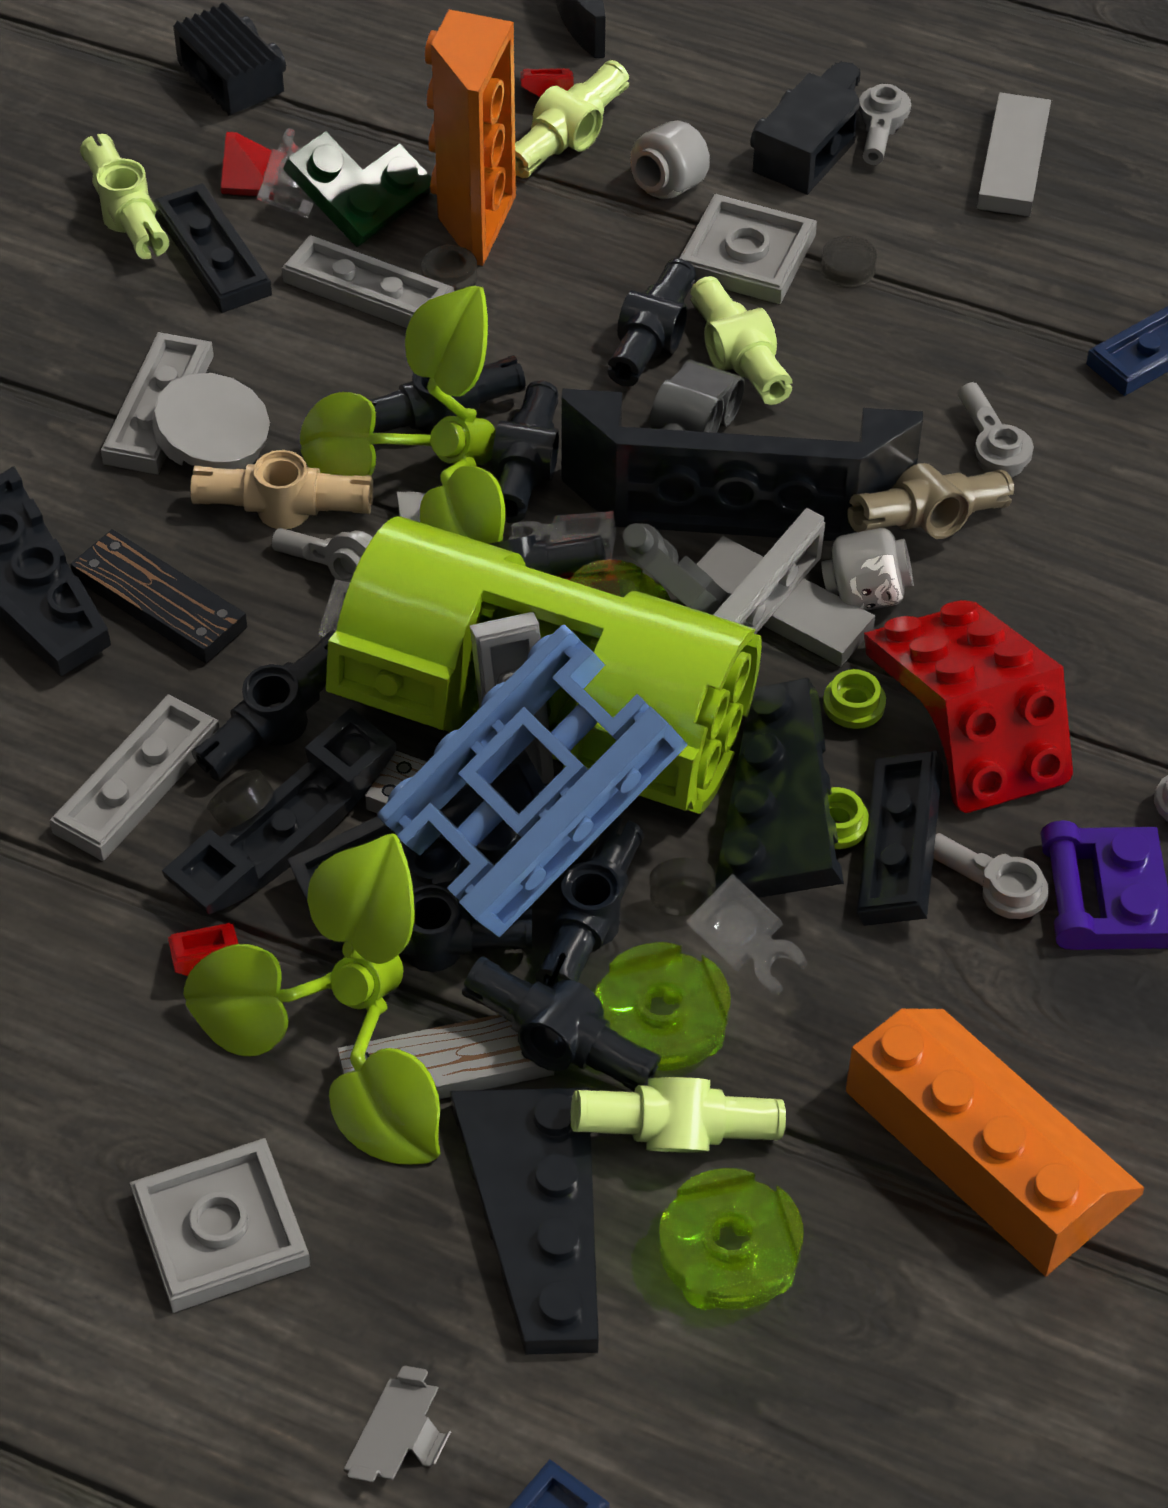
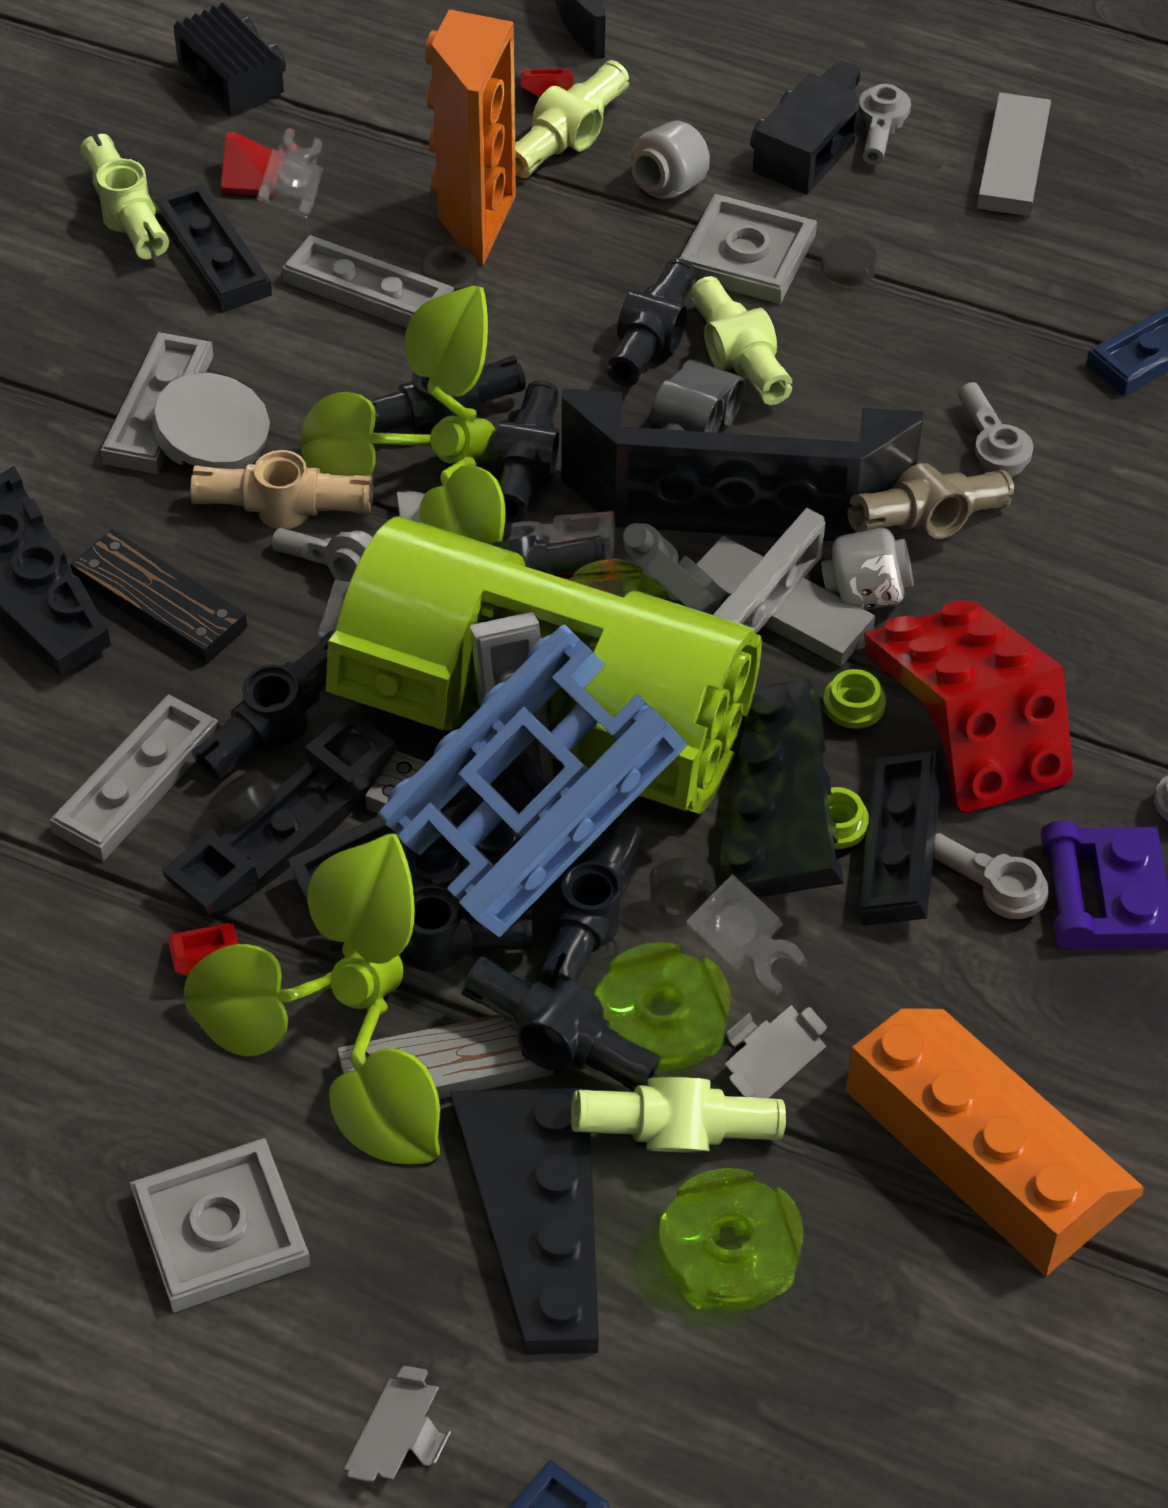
(356, 198): dark green plate -> none
(773, 1050): none -> light grey piece

